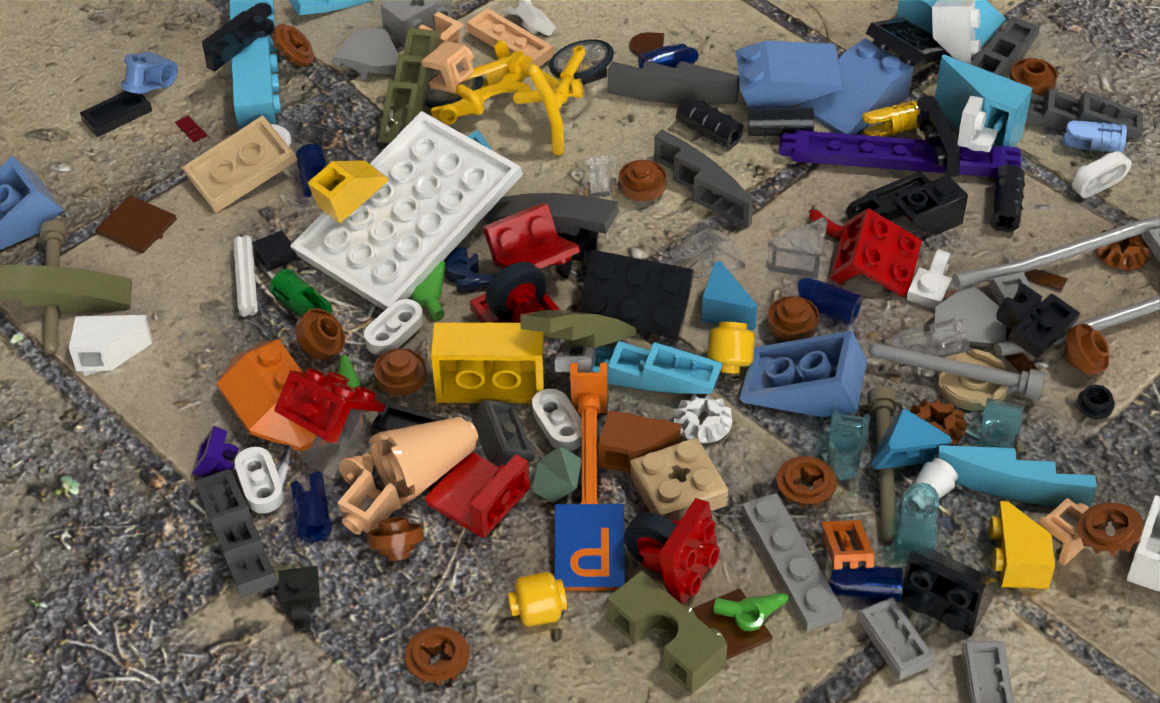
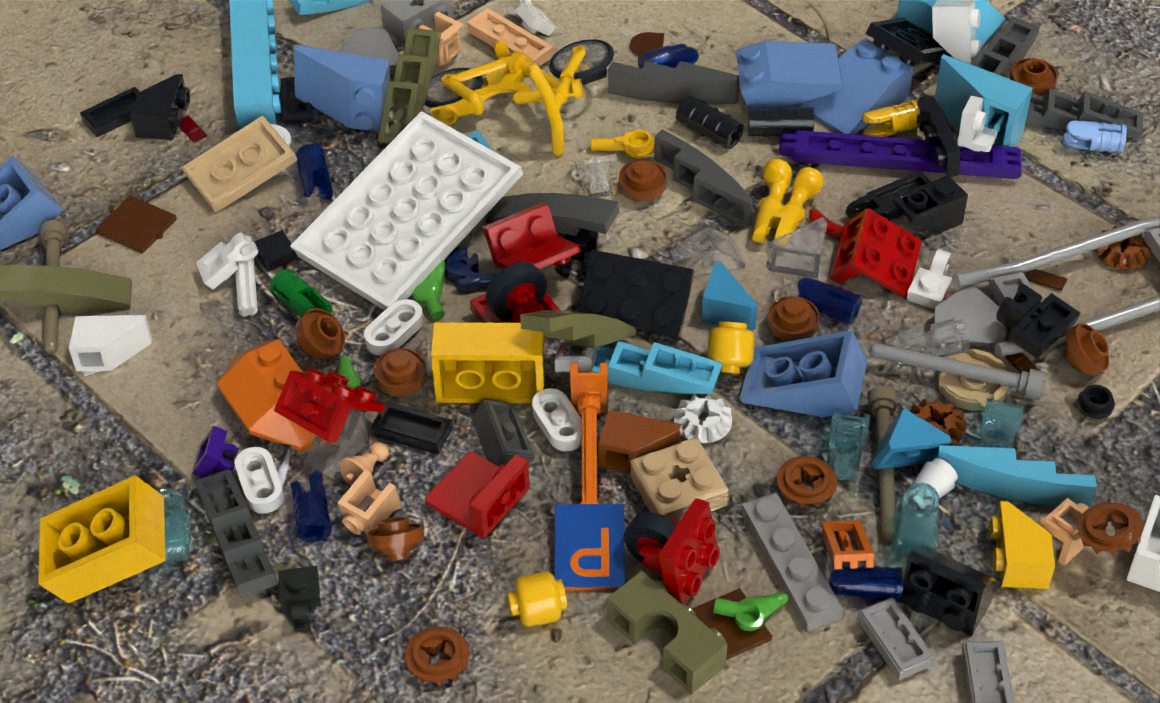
(101, 539): none -> yellow brick
(148, 72): medium blue piece -> none
(160, 109): none -> black slope
(176, 526): none -> clear light blue piece
(221, 260): none -> white plate
(237, 35): black hinge -> none
(292, 45): dark orange gear -> none
(293, 109): none -> black tile
(342, 85): none -> medium blue slope
(345, 187): yellow slope -> none
(421, 454): light nougat cone -> none
(453, 61): light nougat window -> none
(556, 474): sand green slope -> none
(636, 144): none -> yellow plate
(786, 217): none -> yellow piece
(1007, 198): black axle -> none
(1101, 174): white plate -> none

